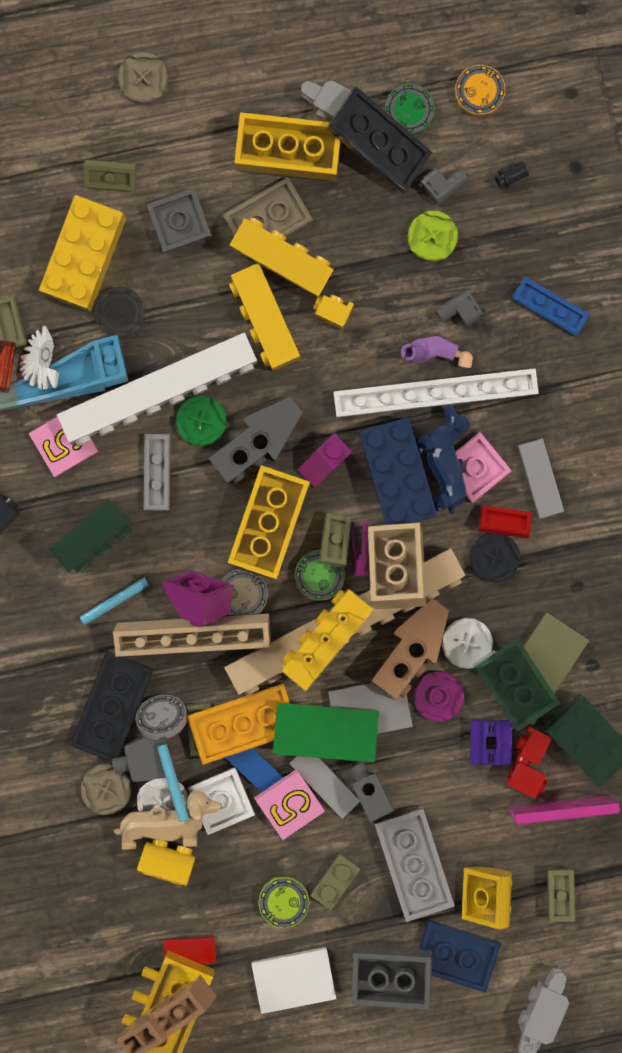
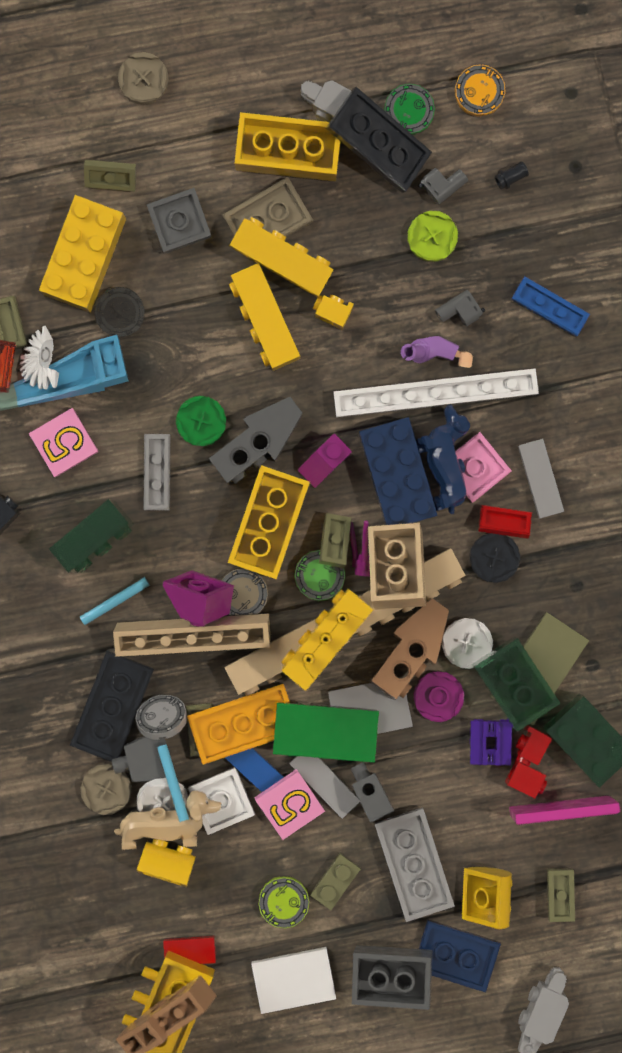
(157, 389): white brick -> none

